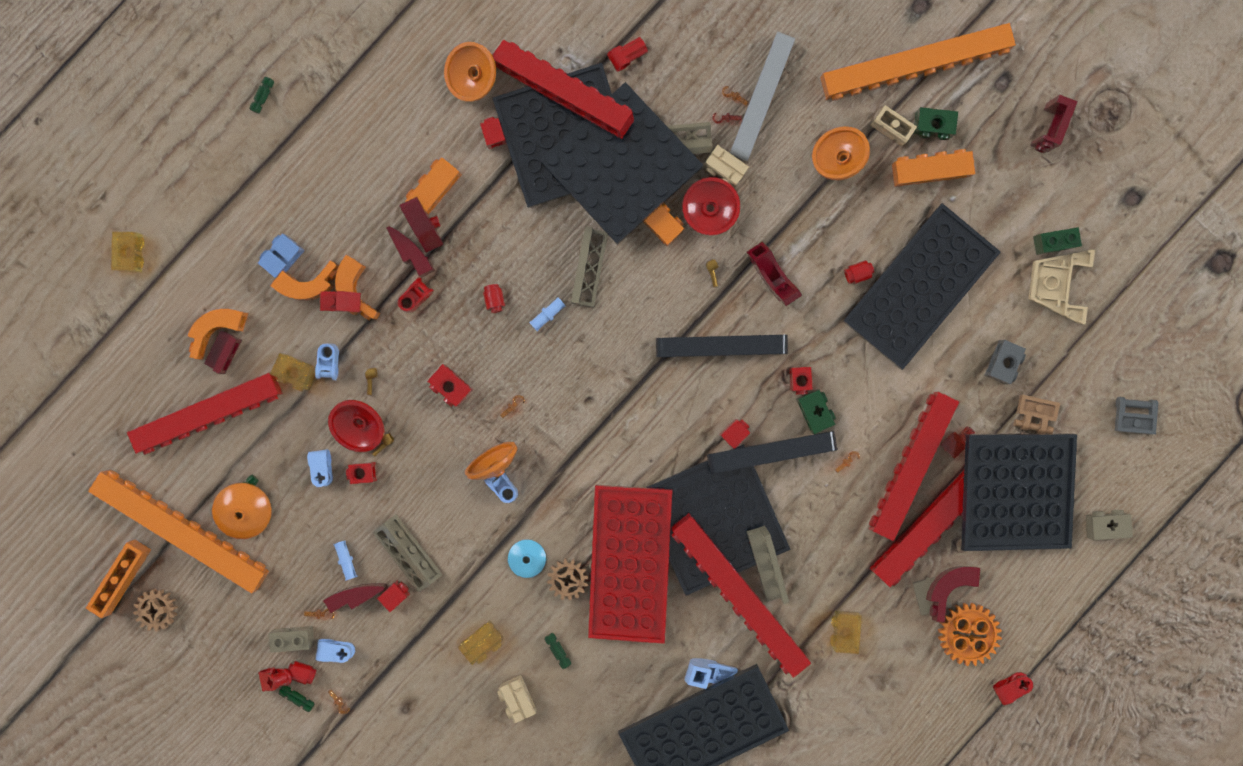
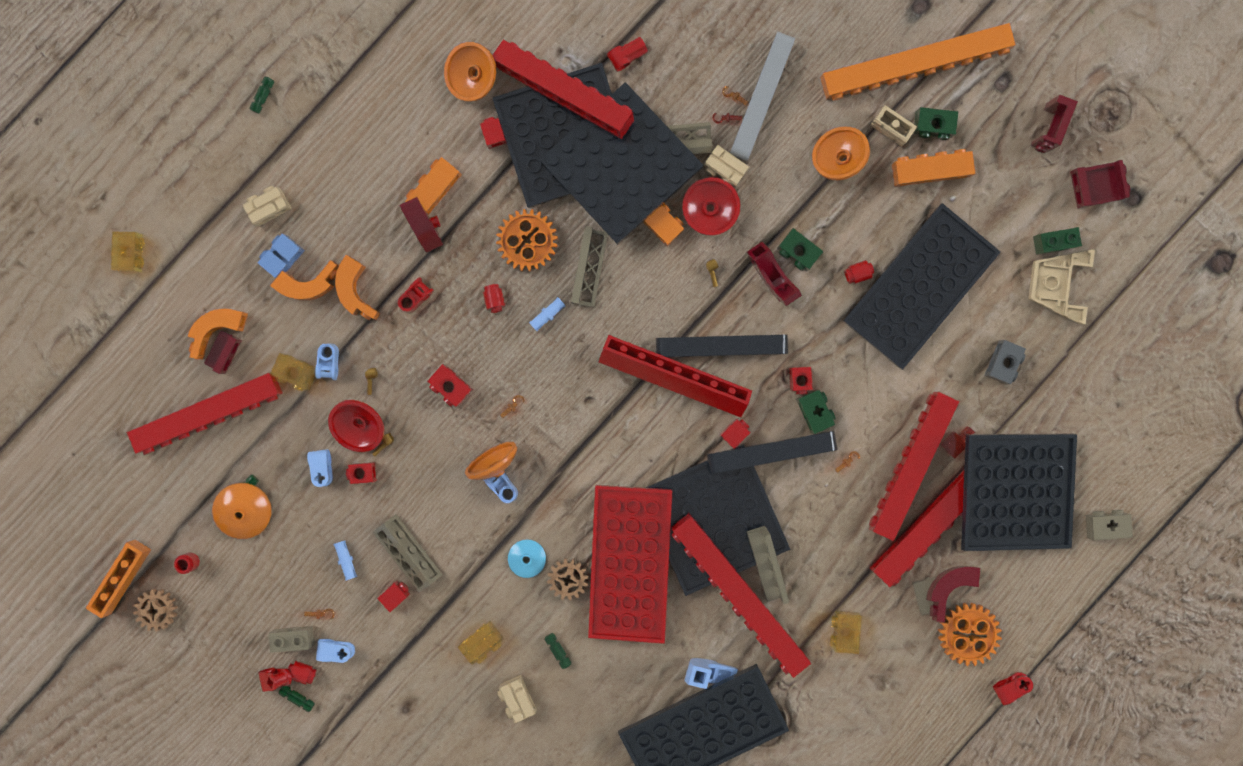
(179, 531): orange brick -> none
(186, 563): none -> red brick
(266, 206): none -> tan brick
(338, 701): clear orange hand -> none
(340, 301): red slope -> none
(353, 595): dark red slope -> none
(410, 252): dark red slope -> none
(513, 229): none -> orange gear
(675, 376): none -> red brick
(810, 250): none -> dark green brick
(1037, 408): medium nougat plate -> none
(1100, 184): none -> dark red panel
(1136, 422): dark grey plate -> none

